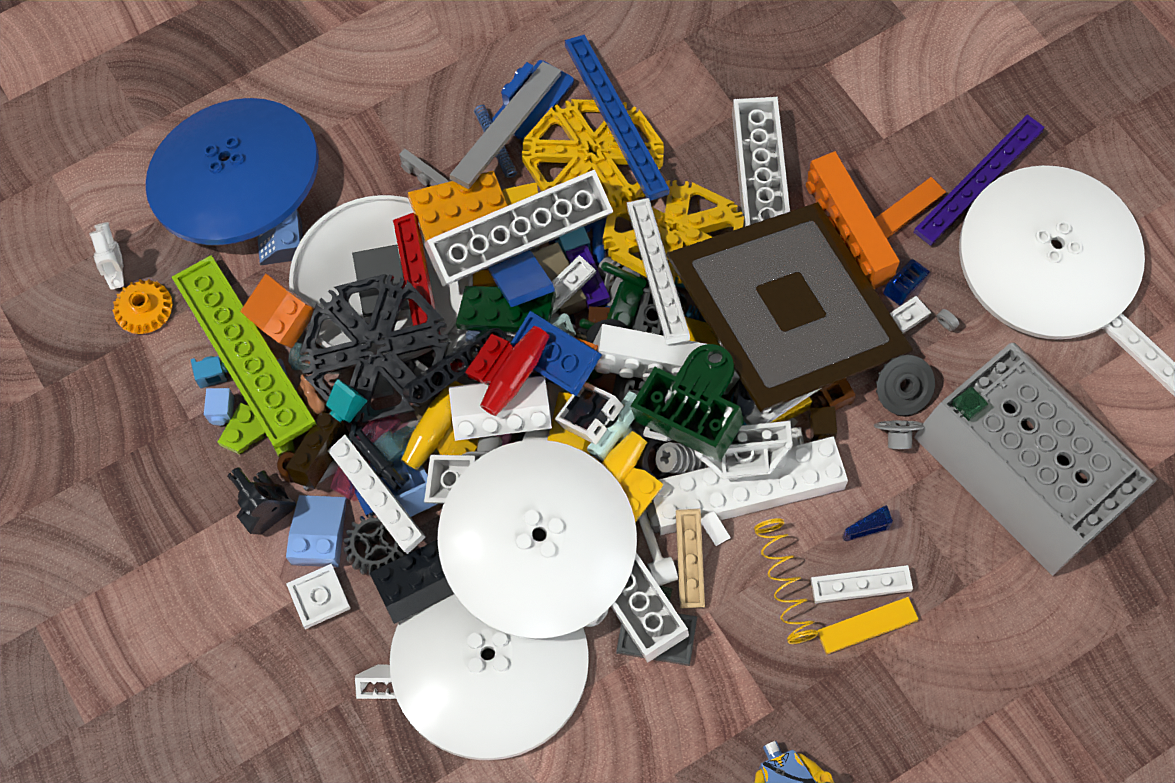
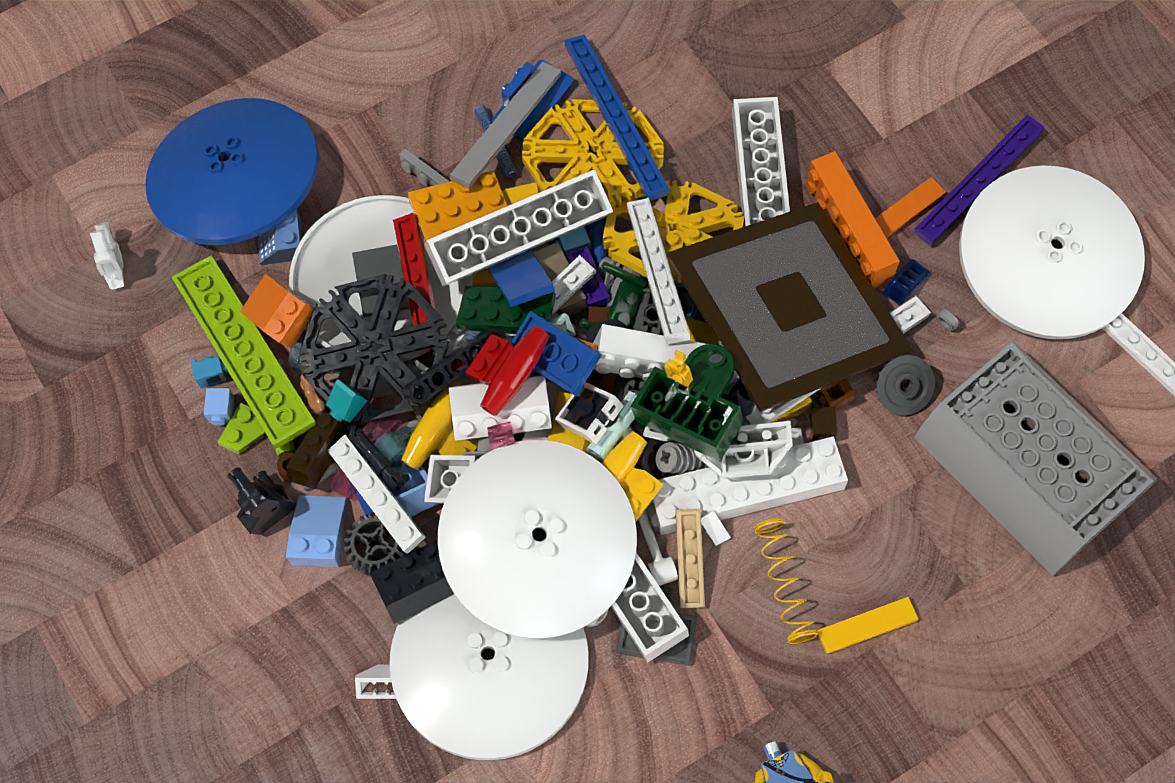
(148, 316): light orange gear -> none
(318, 596): white plate -> none
(501, 435): none -> clear pink tile
(678, 370): none -> yellow plate
(861, 584): white plate -> none
(873, 523): clear blue slope -> none
(899, 436): light grey wheel -> none
(970, 403): clear green plate -> none

